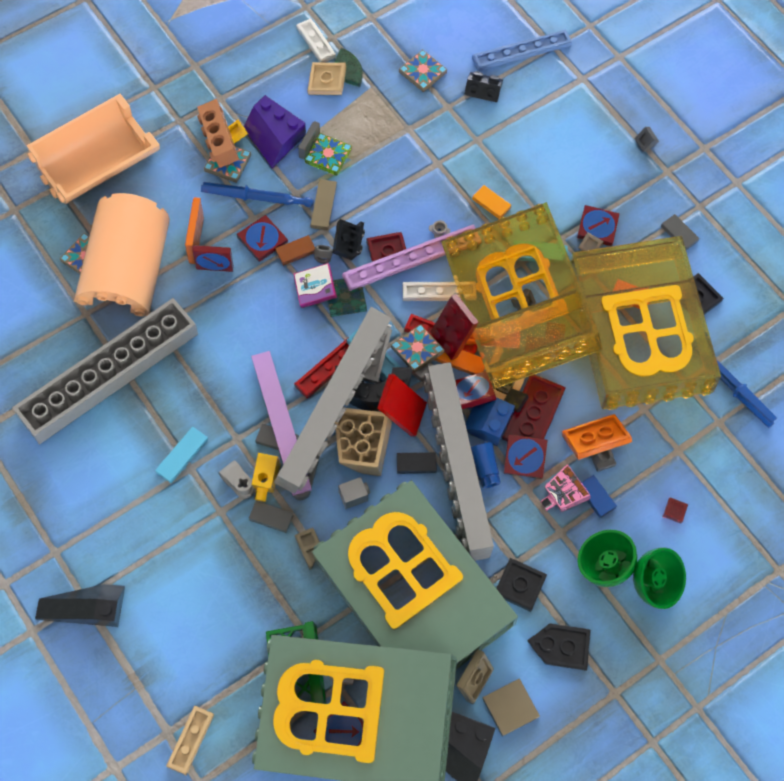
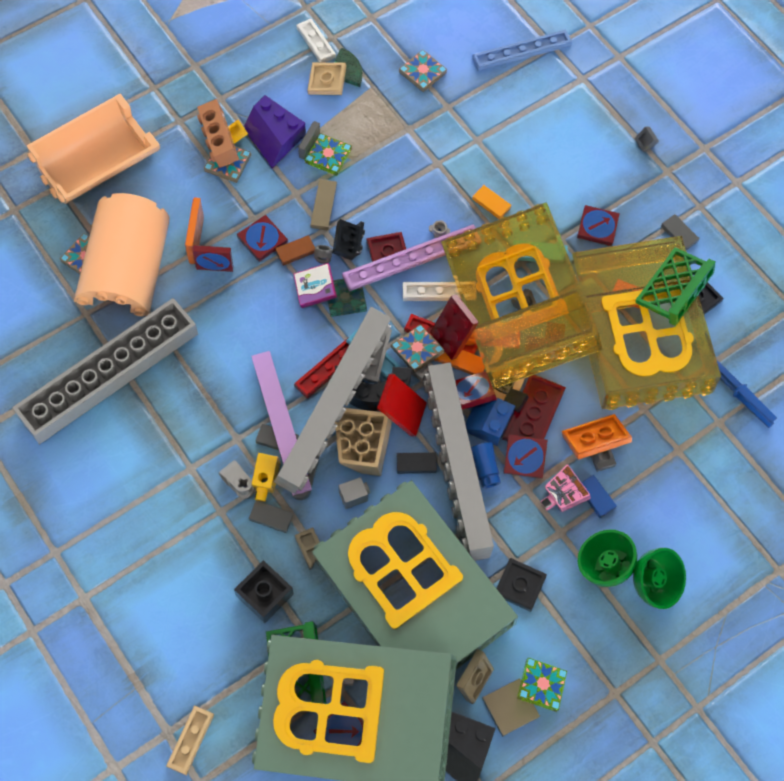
(91, 606): black wedge -> none
(181, 455): medium azure tile -> none
(254, 194): blue piece -> none
(264, 591): none -> black brick
(483, 86): black bracket -> none
(542, 684): none -> tile
(562, 646): black tile -> none
(590, 242): light grey tile -> none
(675, 510): clear red tile -> none
(687, 296): none -> green fence

